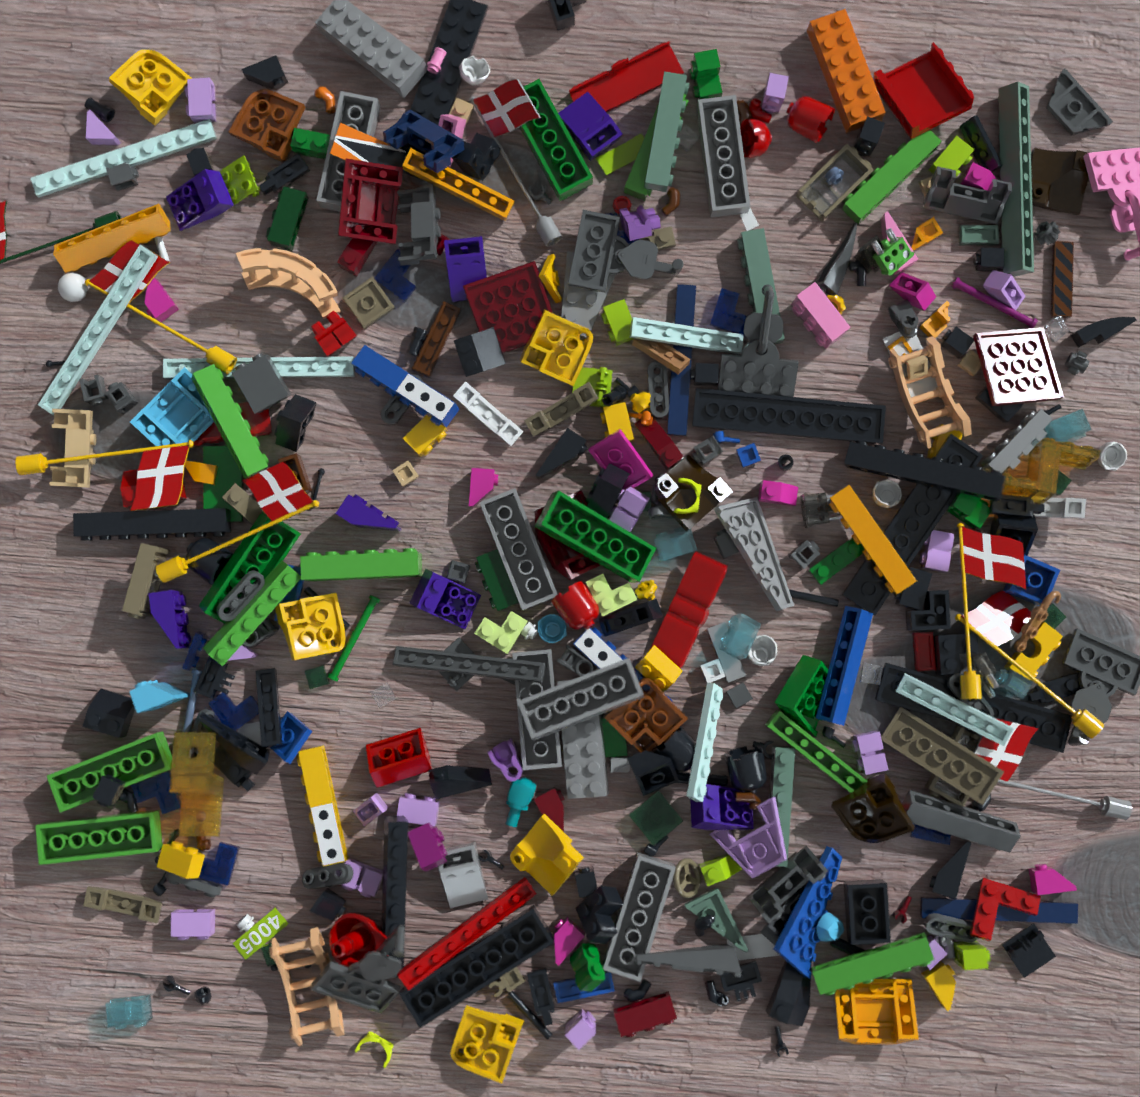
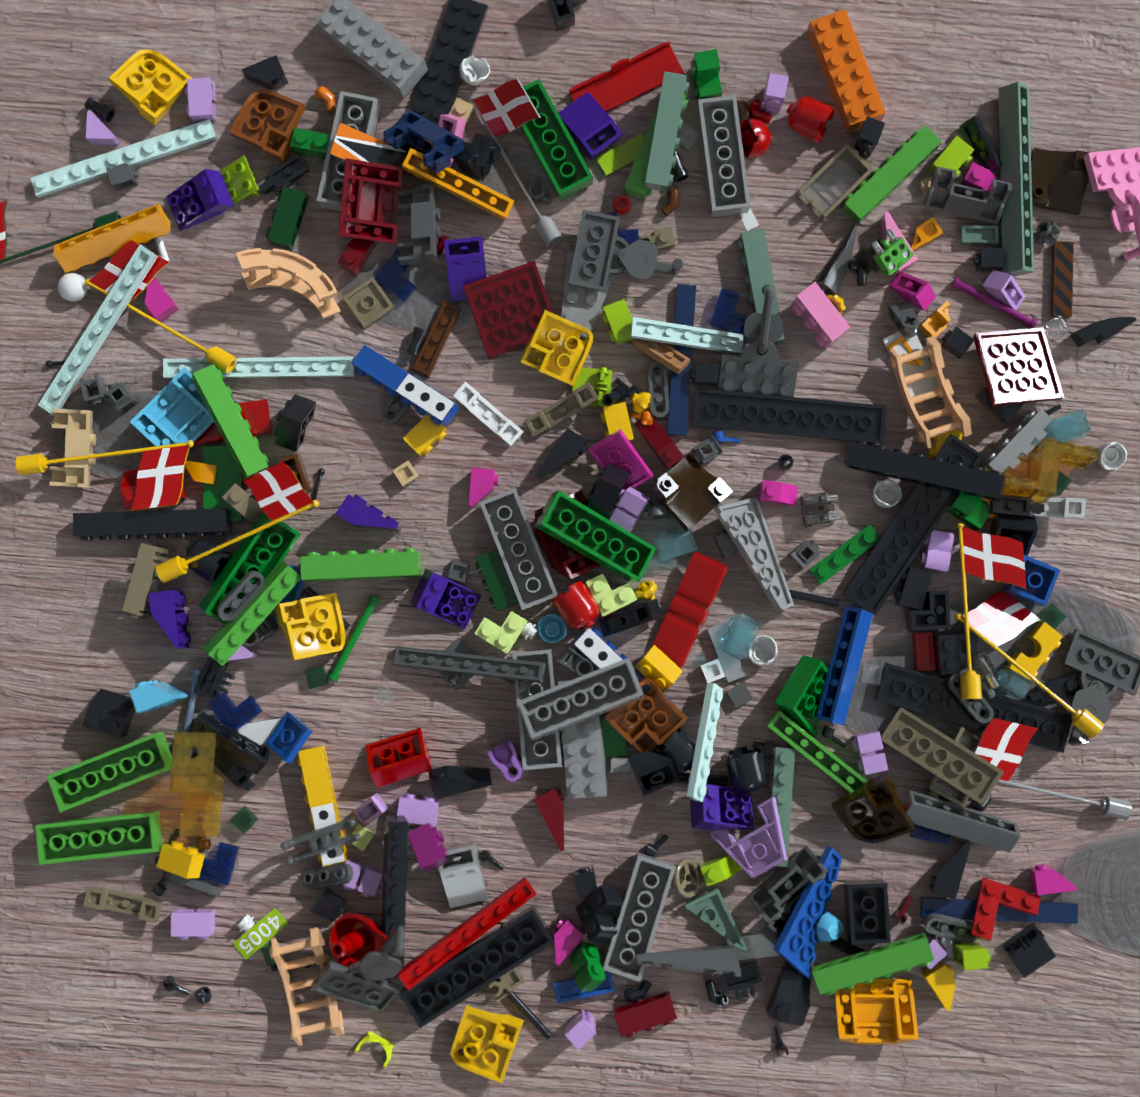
(108, 790): black brick -> none
(129, 798): black arm -> none
(129, 1011): clear light blue brick -> none
(160, 788): clear blue plate -> none
(197, 645): clear blue plate -> none
(199, 160): black brick -> none
(244, 819): none -> clear green plate
(261, 383): dark grey brick -> none
(268, 708): black plate -> none
(320, 841): none -> dark grey piece
(326, 338): red hips -> none
(366, 837): none -> yellowish green slope
(436, 61): bright pink pin -> none
(479, 352): black slope -> none
(518, 798): teal piece -> none
(541, 994): black hinge -> none
(546, 855): yellow slope -> none
(550, 278): yellow tile -> none
(639, 223): medium lavender hips -> none
(656, 817): clear green plate -> none
(679, 171): none -> black pin
(697, 488): neon yellow cap -> none
(703, 923): black arm -> none
(748, 455): blue plate -> none
(748, 797): reddish brown arm -> none
(834, 176): sand blue plate -> none
(872, 539): light orange brick -> none
(917, 367): tan plate -> none
(924, 92): red panel -> none
(954, 709): light aqua plate -> none
(970, 362): tan plate -> none
(1038, 615): medium nougat piece -> none
(1075, 107): dark grey wing -> none
(1077, 362): dark grey gear -> none

